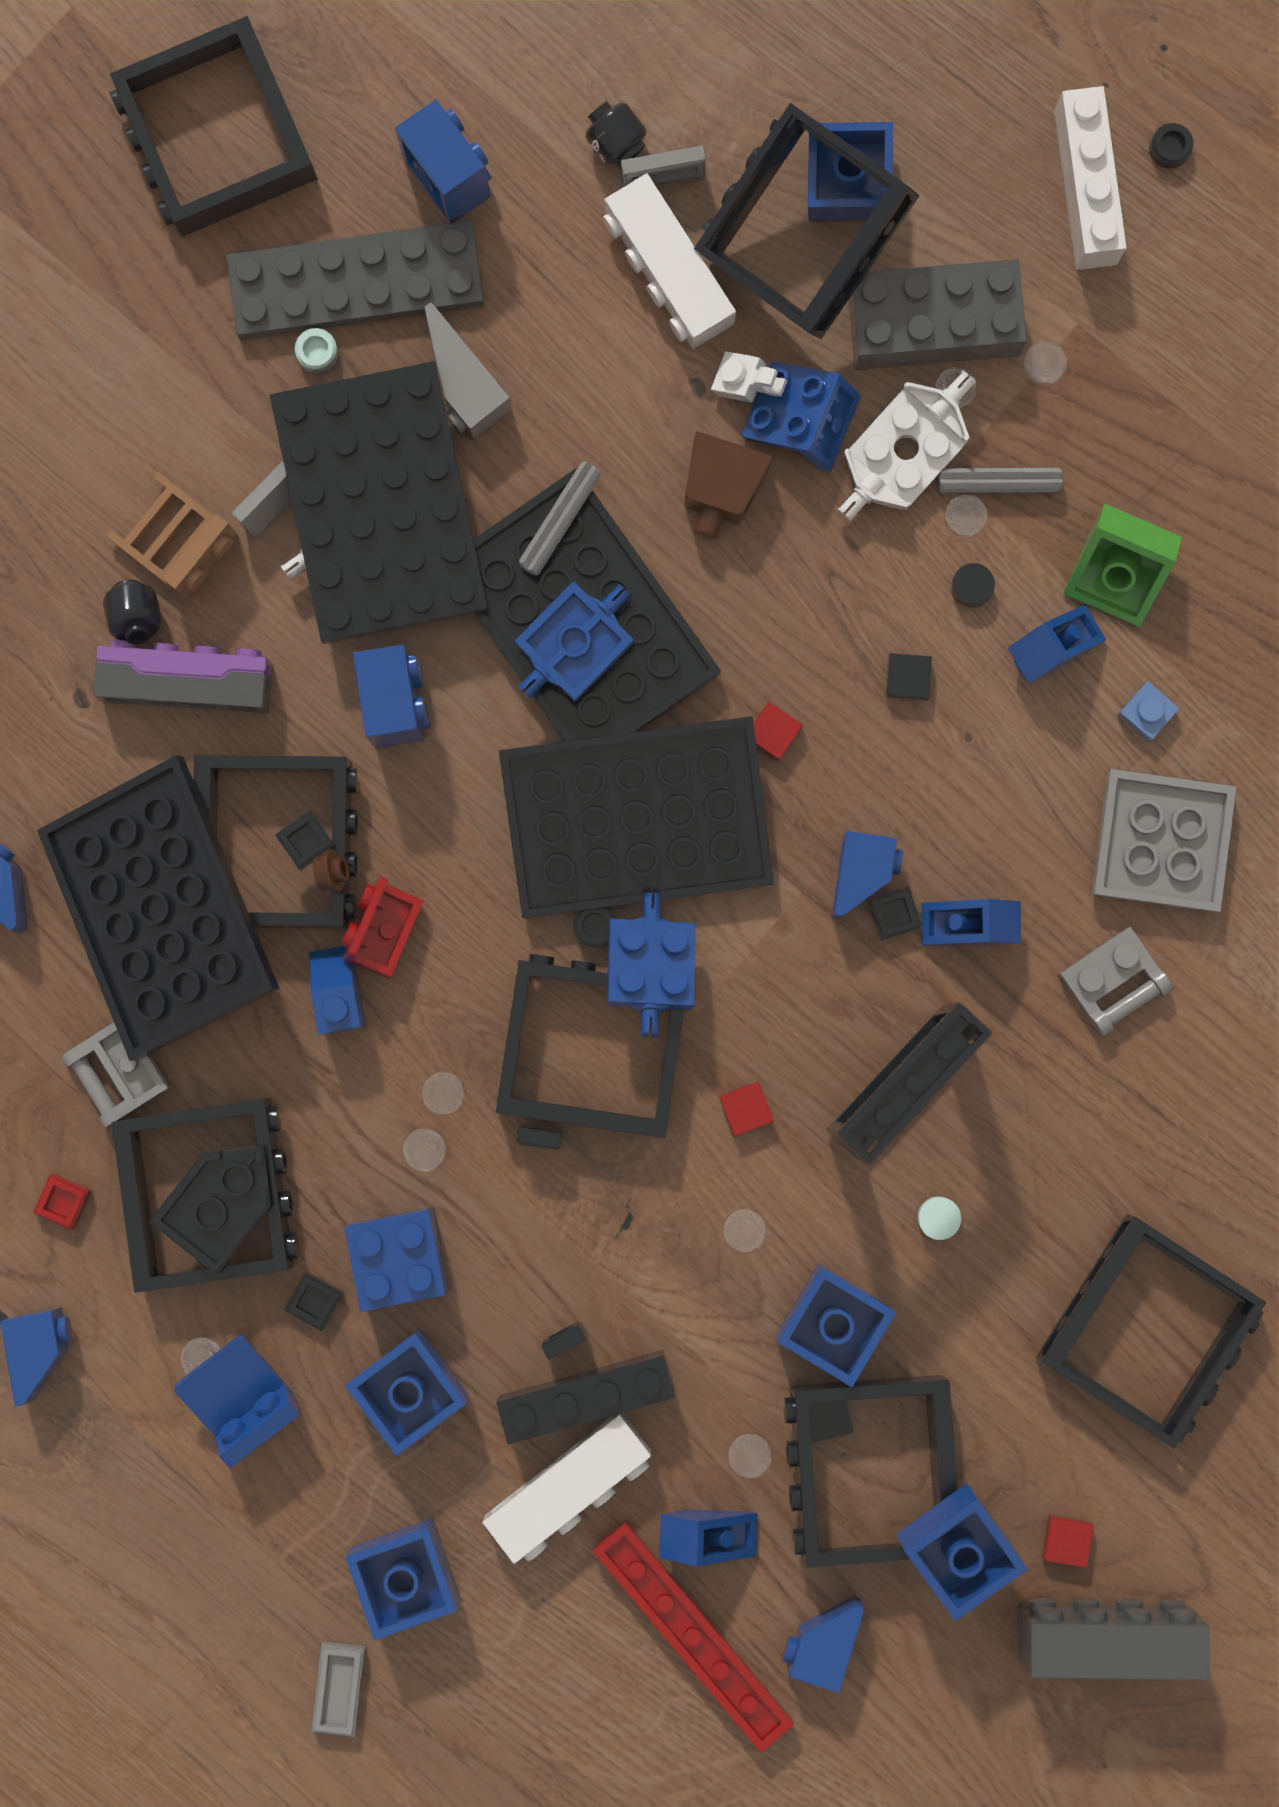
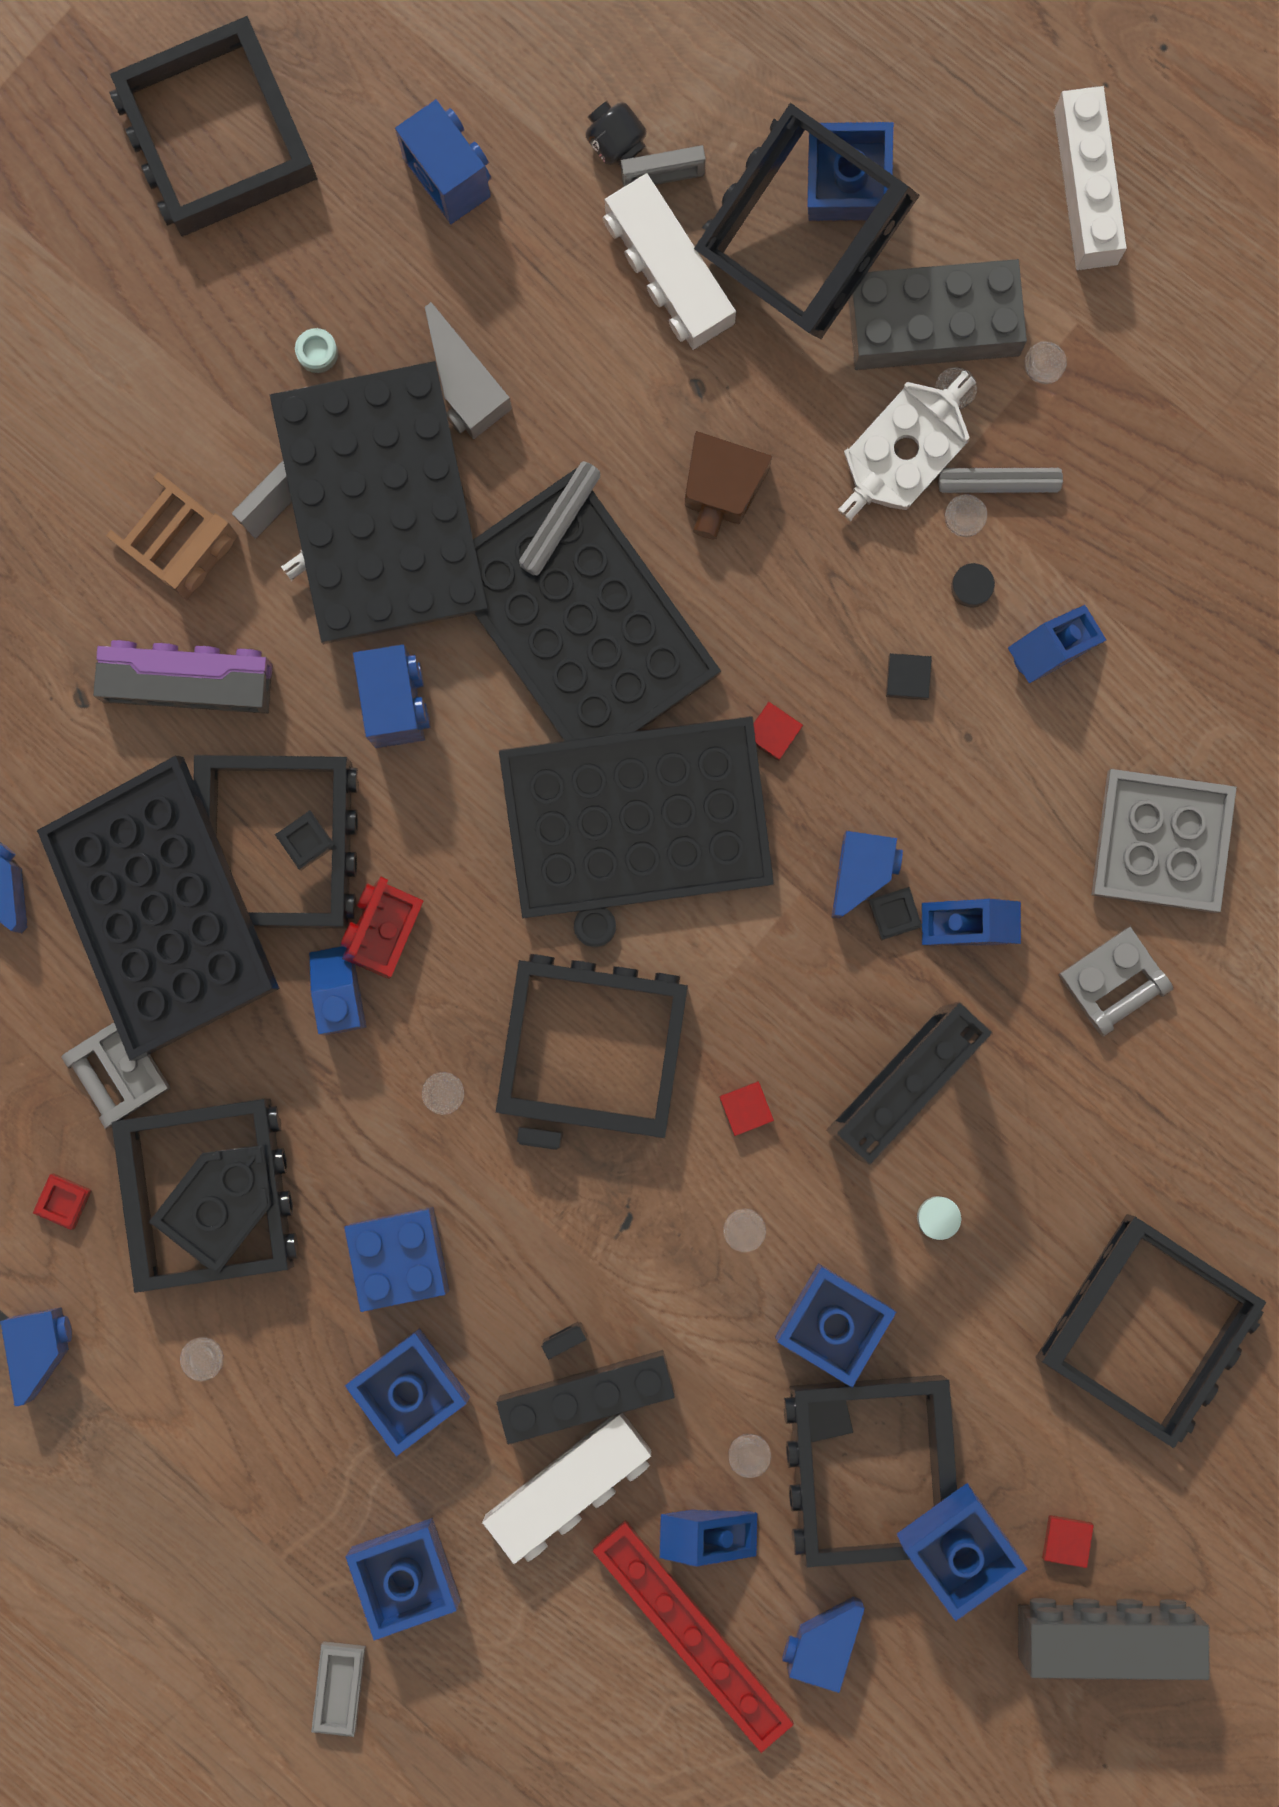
(132, 611): black head -> none
(238, 1399): blue bracket -> none
(314, 1301): black tile -> none
(330, 871): reddish brown plate -> none
(354, 279): dark grey plate -> none
(424, 1149): clear plate -> none
(574, 641): blue plate -> none
(651, 964): blue plate -> none
(743, 376): white plate -> none
(808, 415): blue bracket -> none
(1123, 565): bright green slope -> none
(1148, 711): medium blue plate -> none
(1171, 145): black tile -> none

